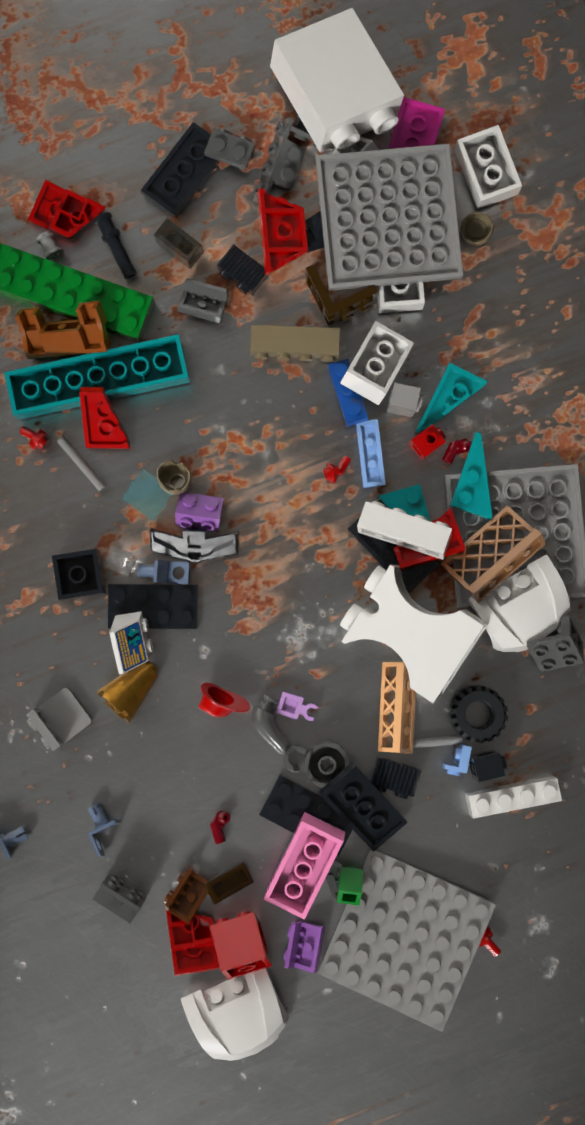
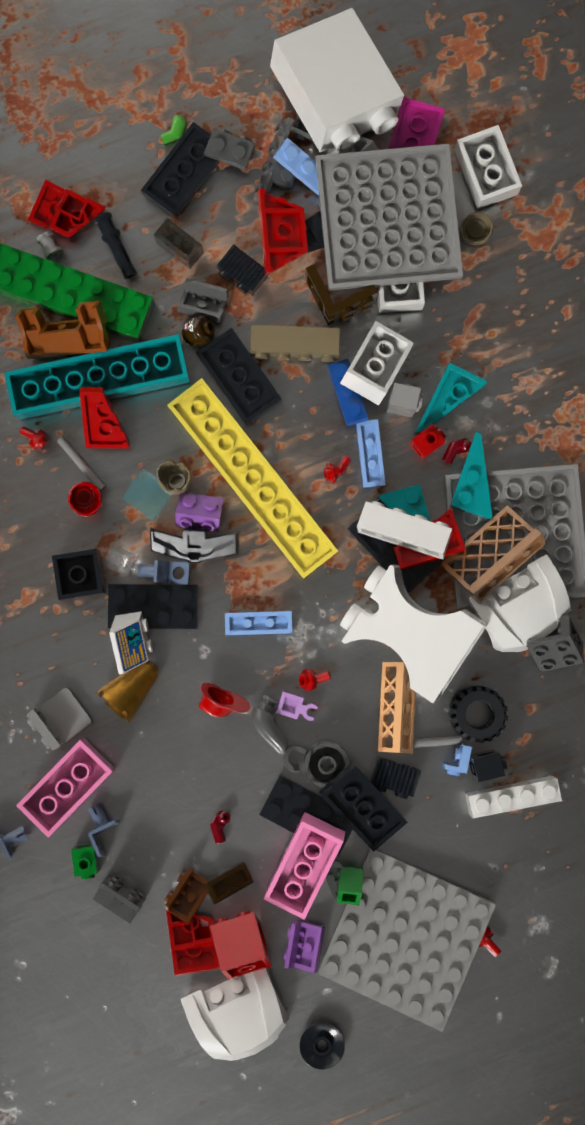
(66, 787): none -> bright pink brick
(84, 498): none -> red hair
(85, 861): none -> green brick
(177, 130): none -> bright green arm
(198, 331): none -> dark brown head
(238, 376): none -> black plate
(252, 478): none -> light yellow plate
(258, 623): none -> light blue plate
(298, 164): none -> light blue plate
(309, 681): none -> red plate
(325, 1056): none -> black dish

